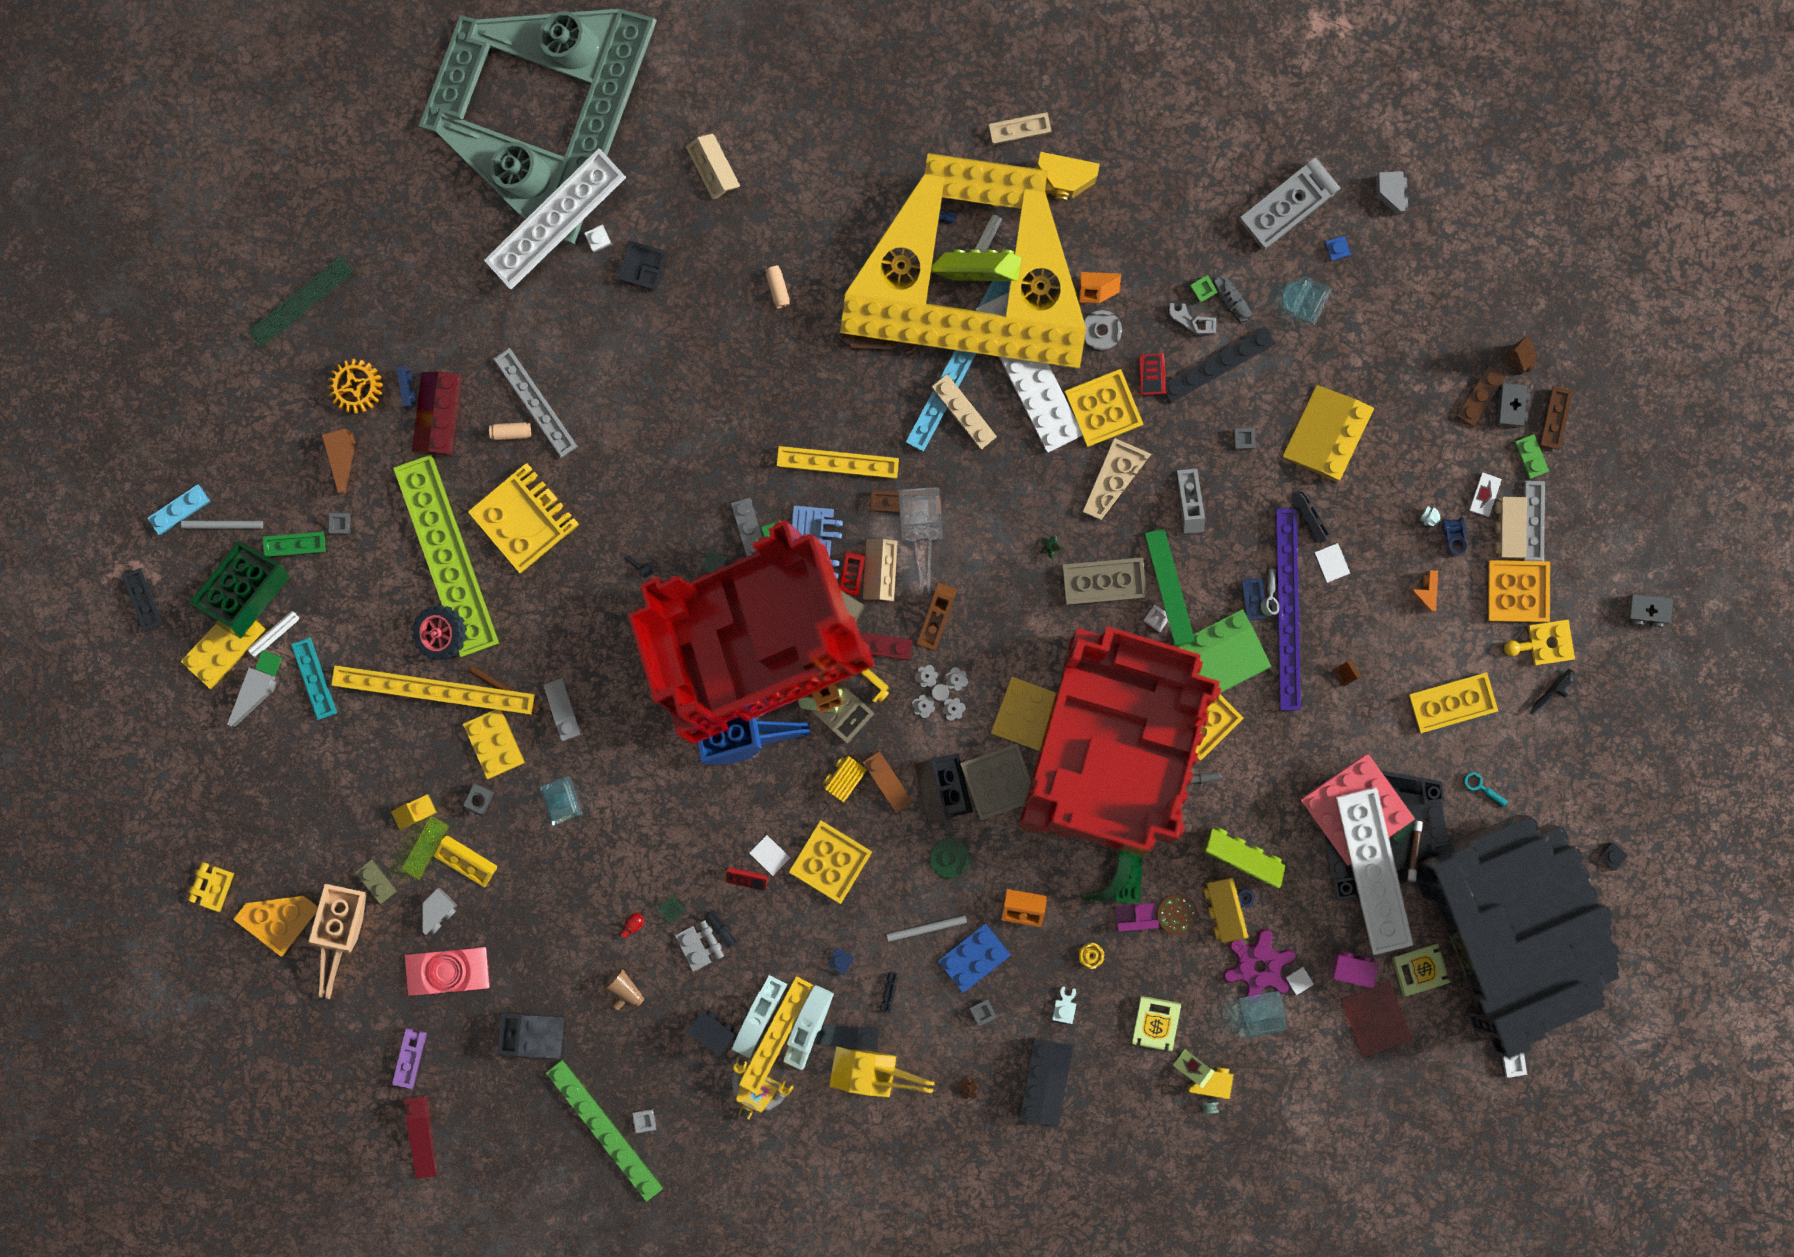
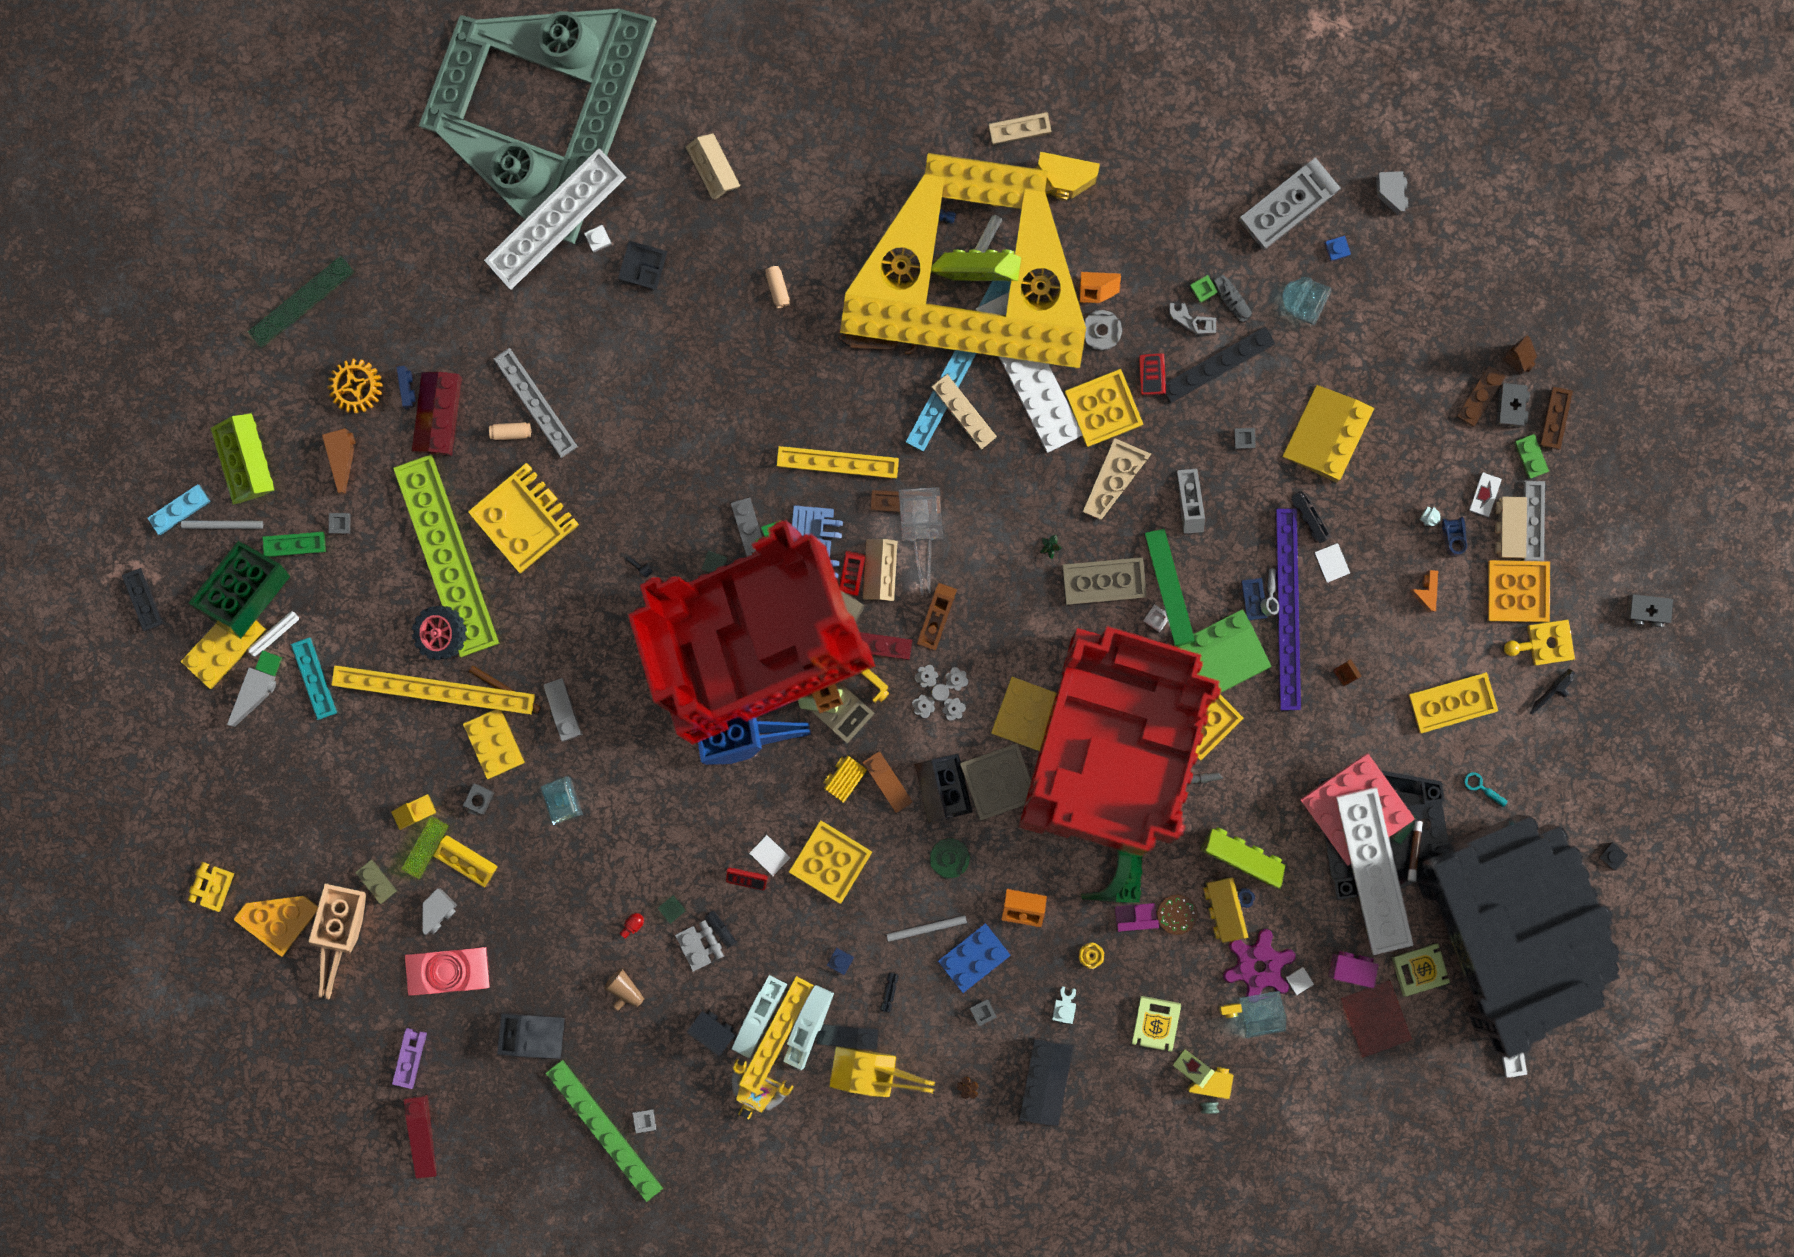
(242, 458): none -> lime slope
(1230, 1010): none -> yellow plate

